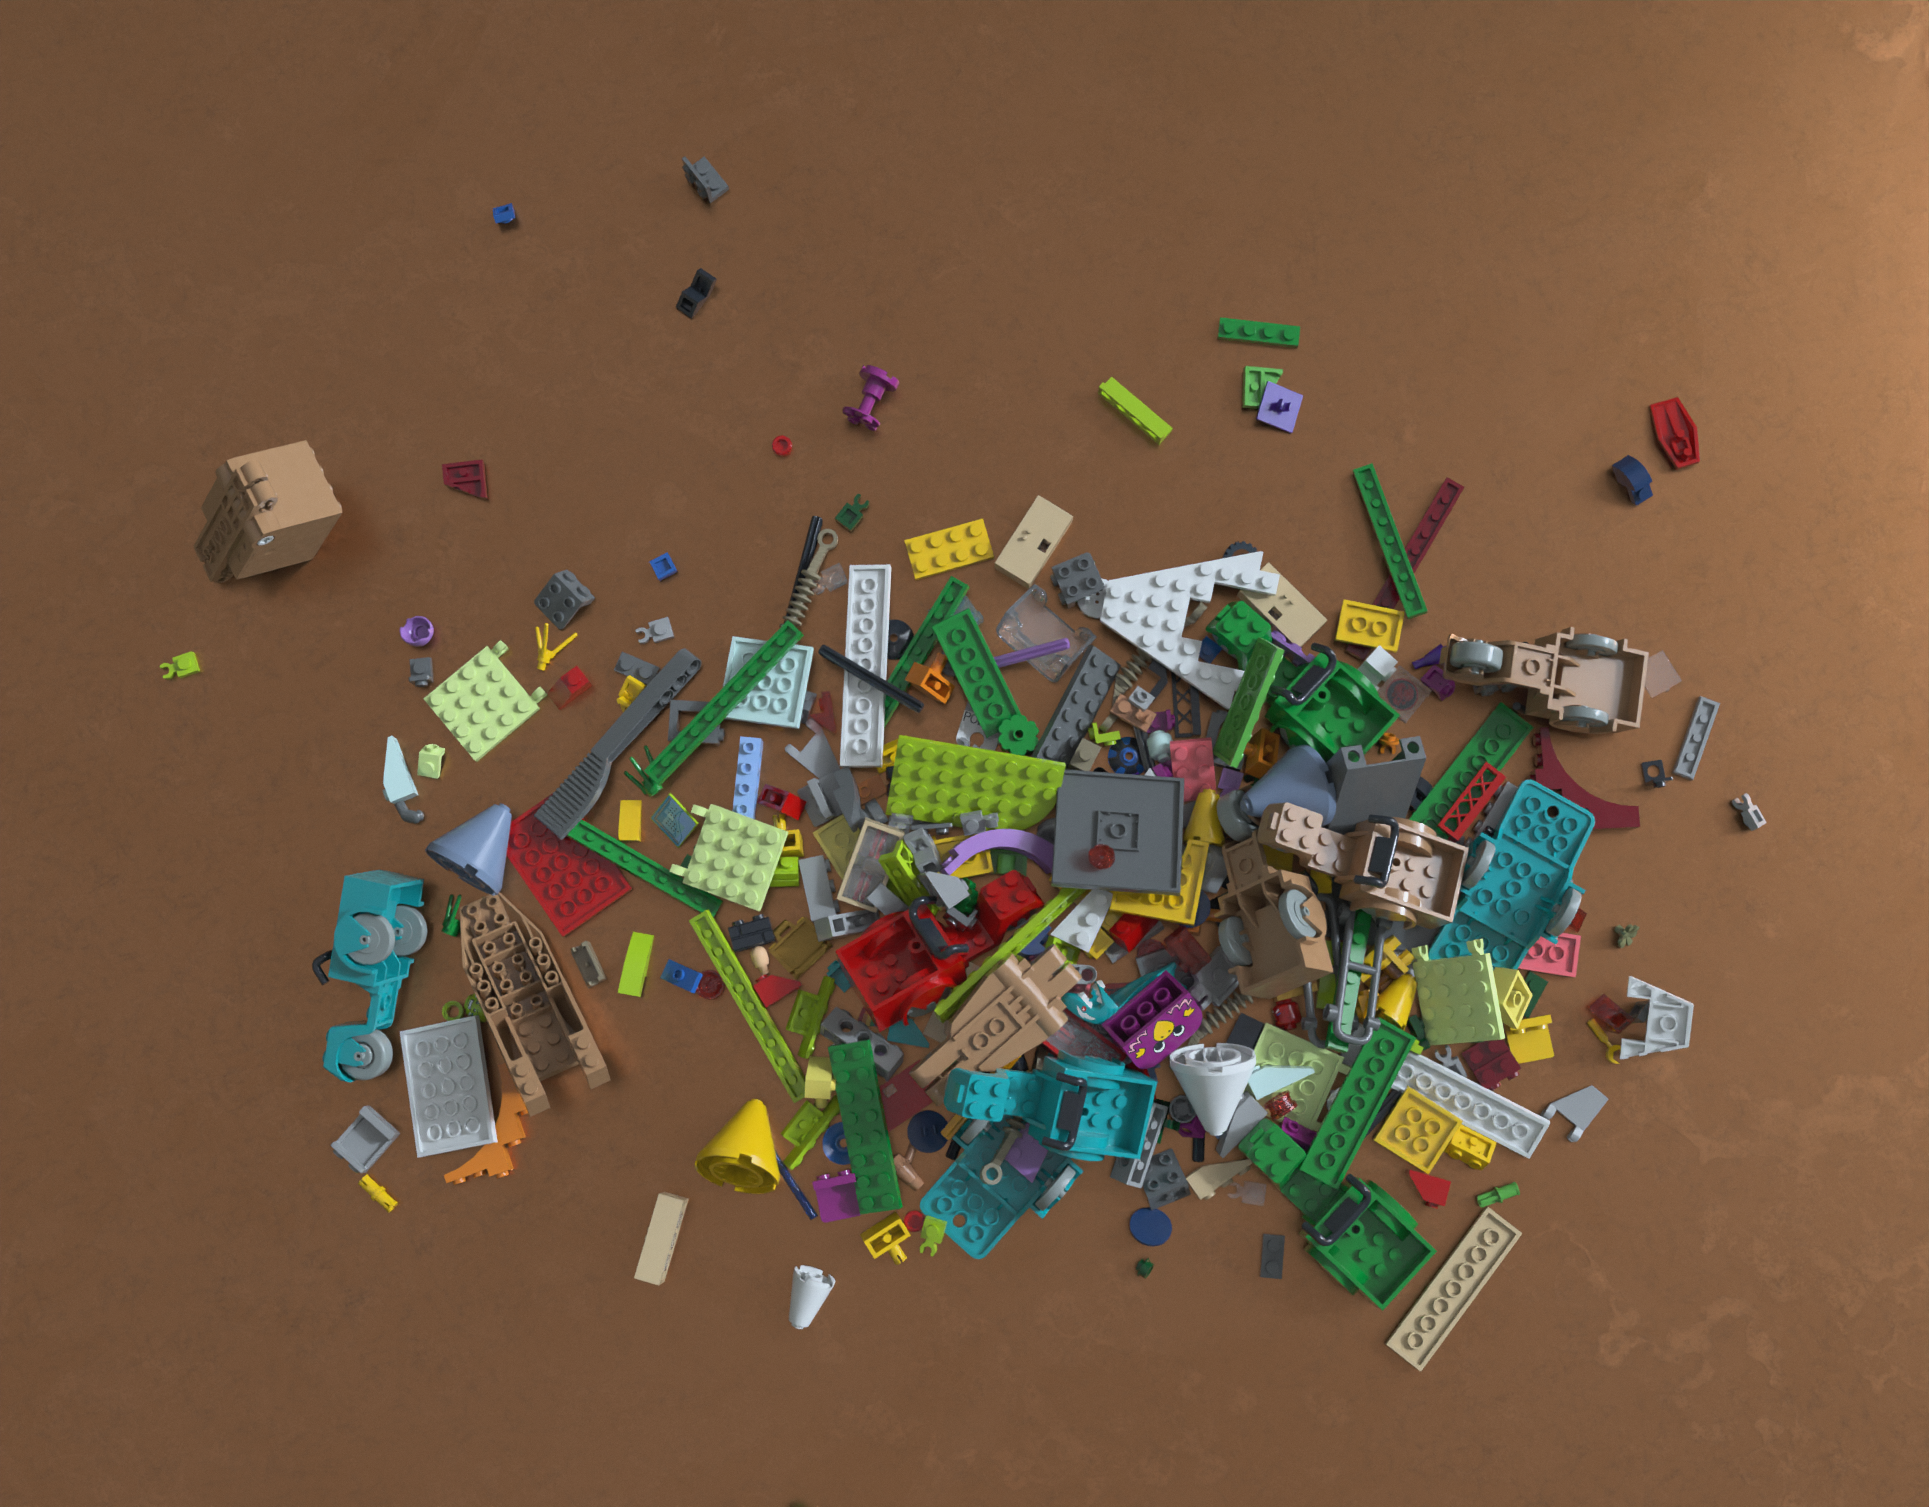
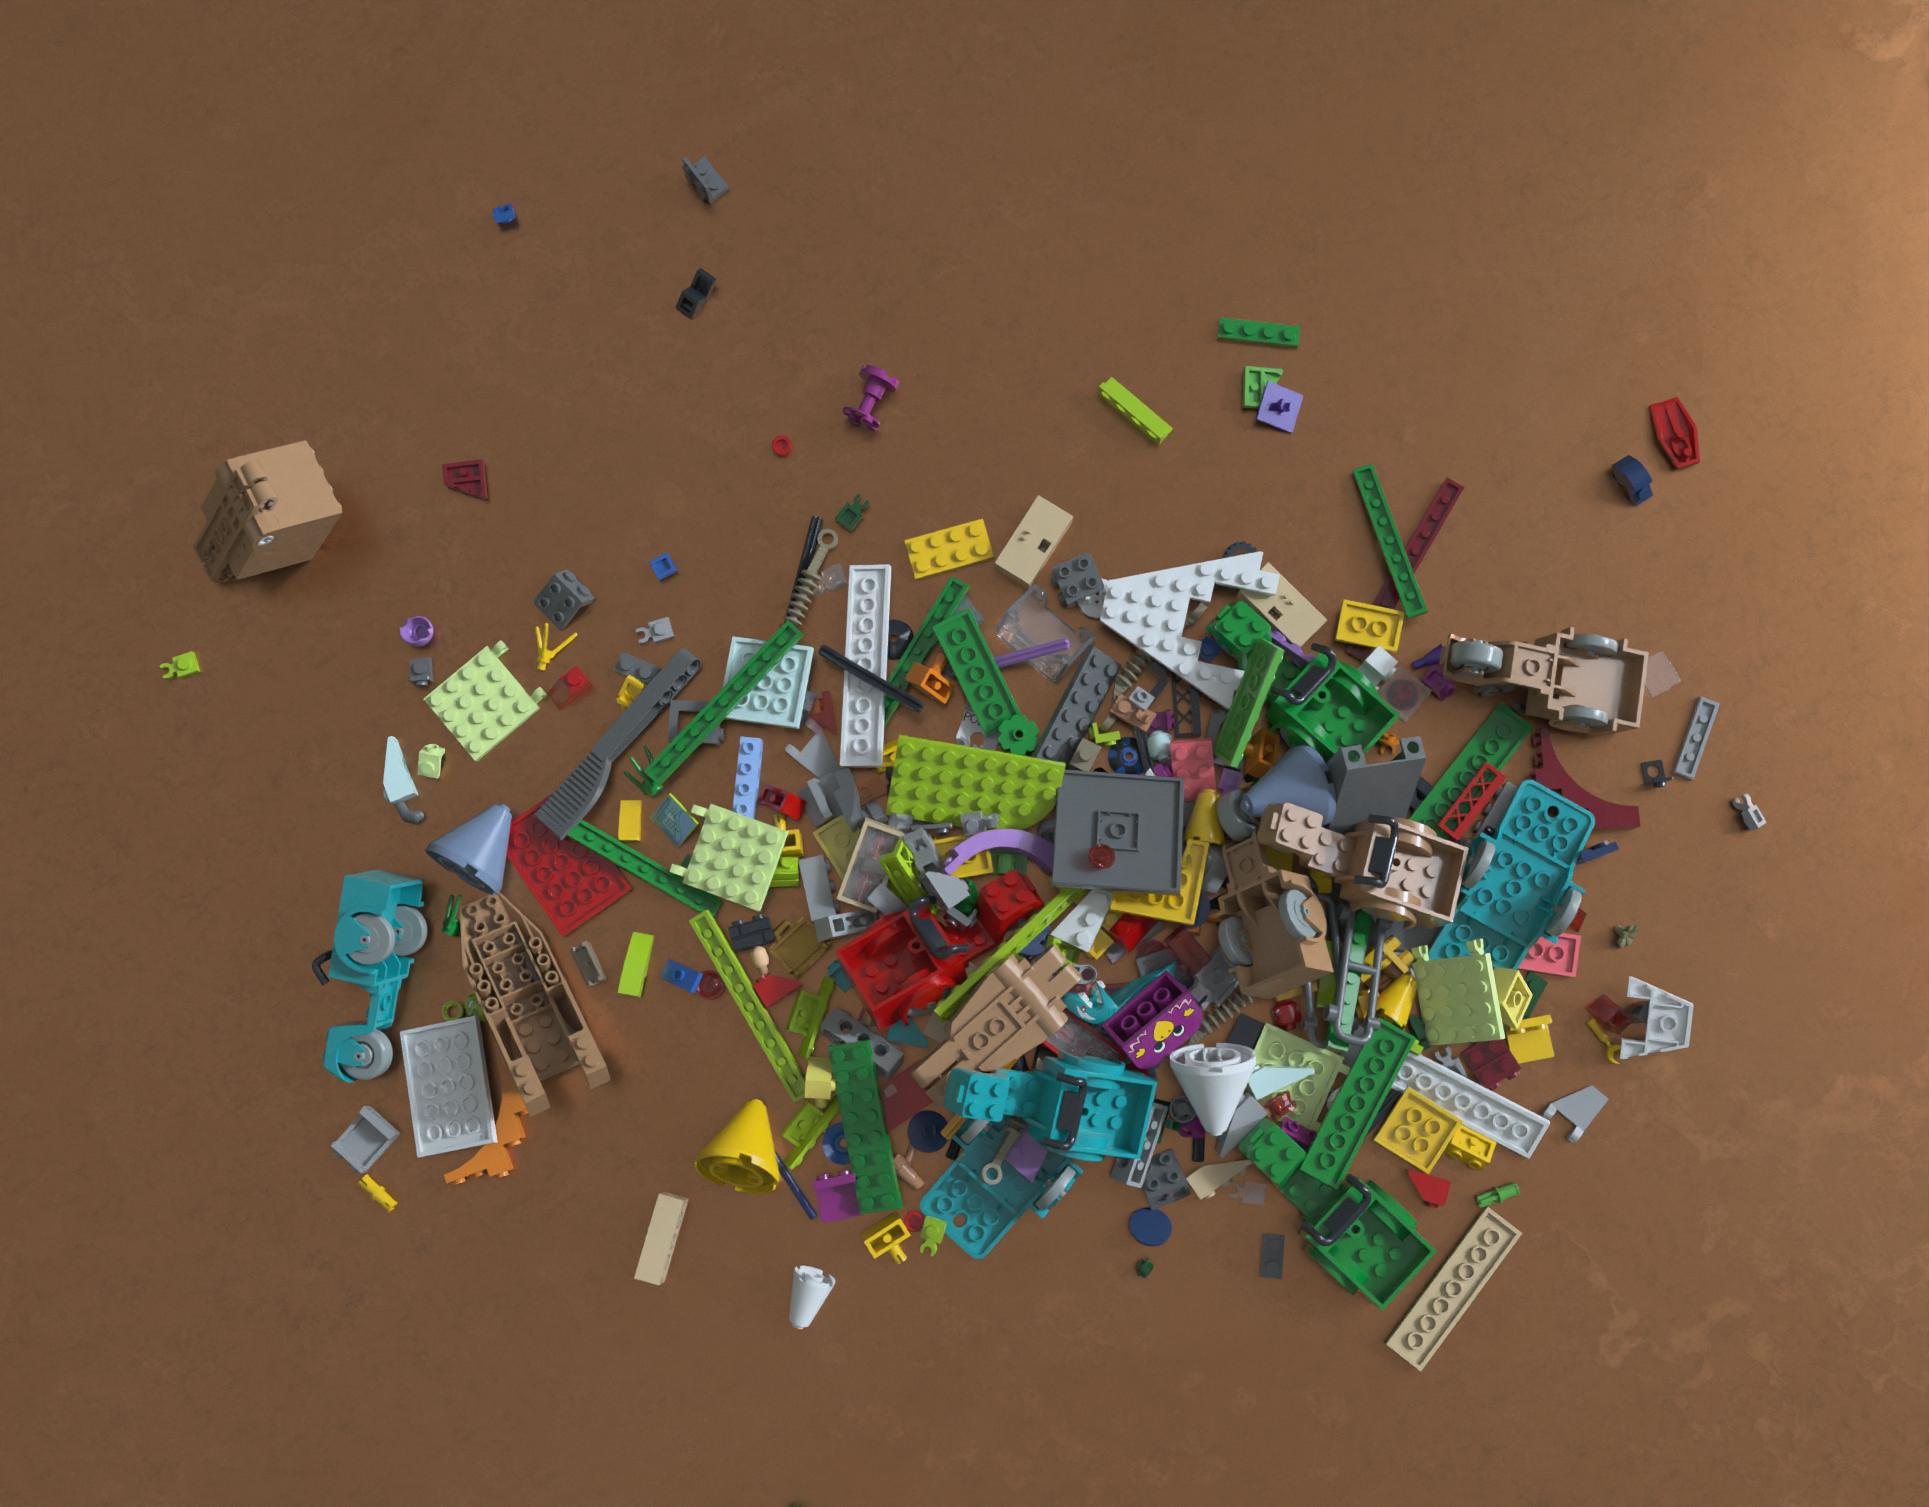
(1596, 851): none -> dark blue plate

